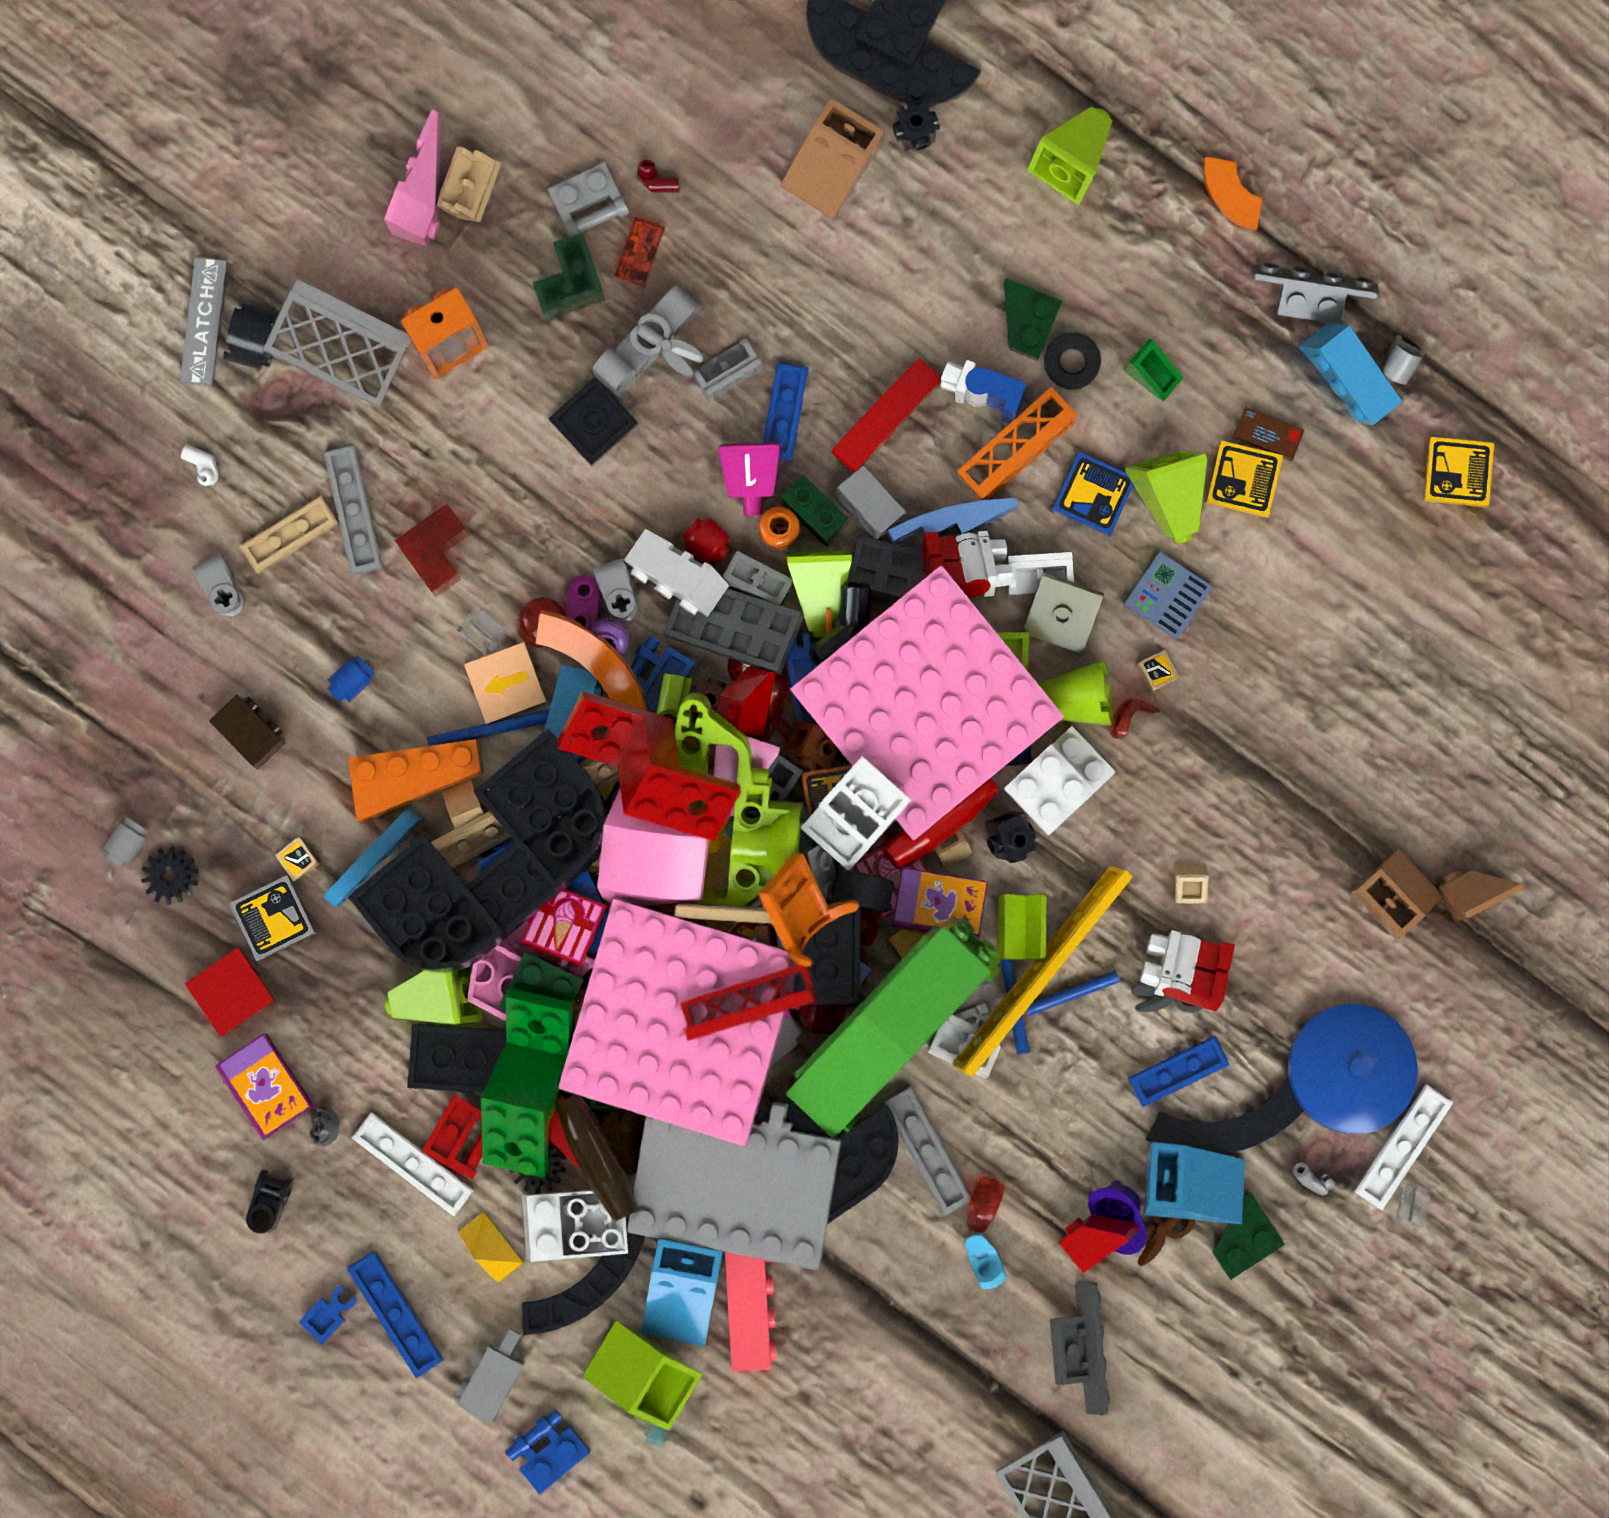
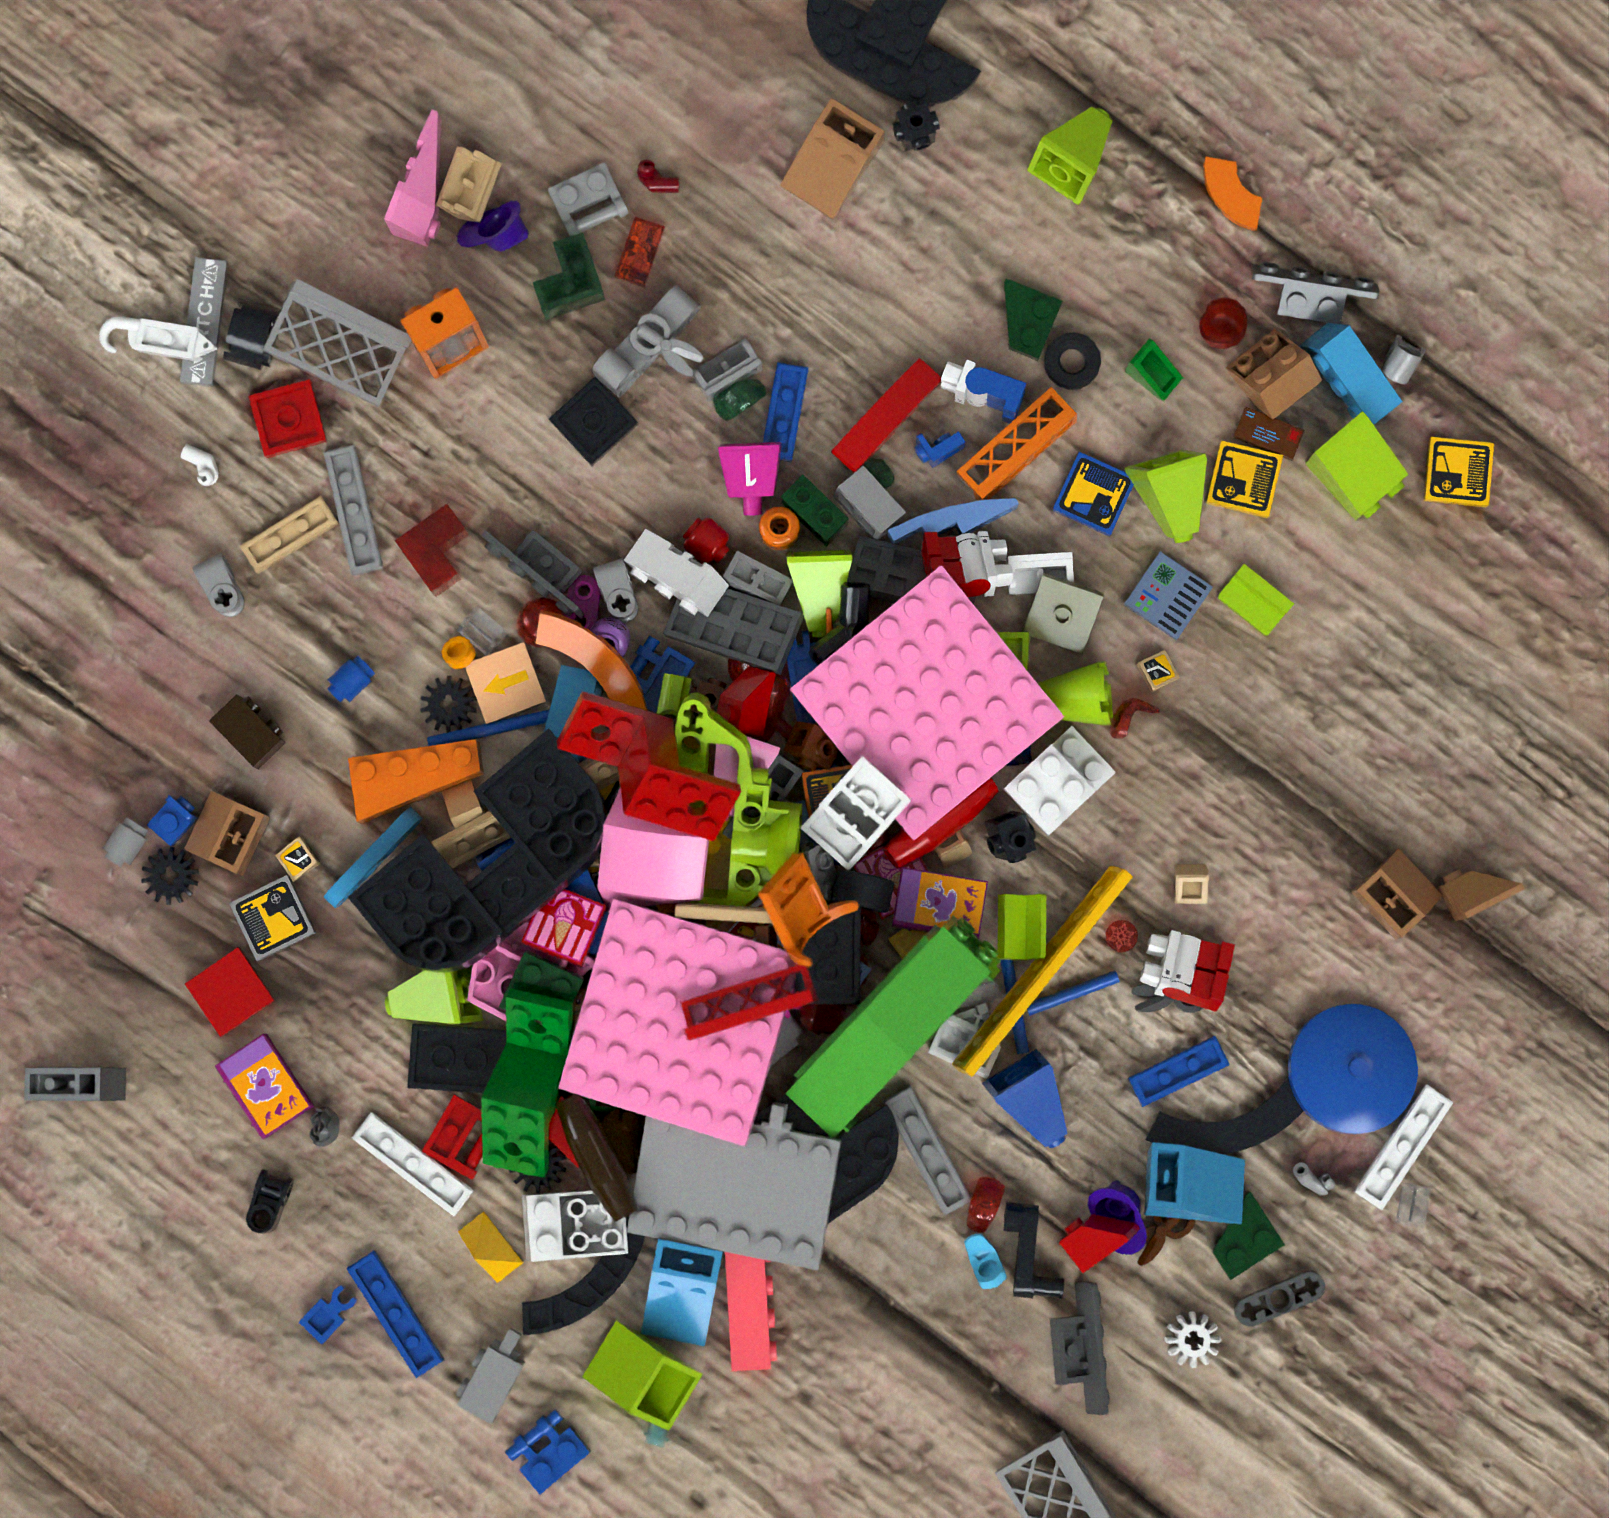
(75, 1084): none -> dark grey slope
(158, 338): none -> white plate
(173, 819): none -> blue bracket
(227, 833): none -> medium nougat slope
(288, 418): none -> red tile
(457, 713): none -> black gear
(458, 652): none -> light orange tile
(498, 228): none -> dark purple piece
(544, 565): none -> dark grey bracket
(738, 398): none -> clear green hair
(880, 471): none -> clear green arm
(944, 448): none -> blue bracket
(1024, 1220): none -> black beam
(1031, 1097): none -> blue slope
(1121, 936): none -> clear red tile
(1185, 1348): none -> white gear
(1223, 323): none -> clear red hair
(1255, 600): none -> lime panel
(1274, 373): none -> medium nougat slope
(1298, 1281): none -> dark grey beam
(1358, 467): none -> lime slope

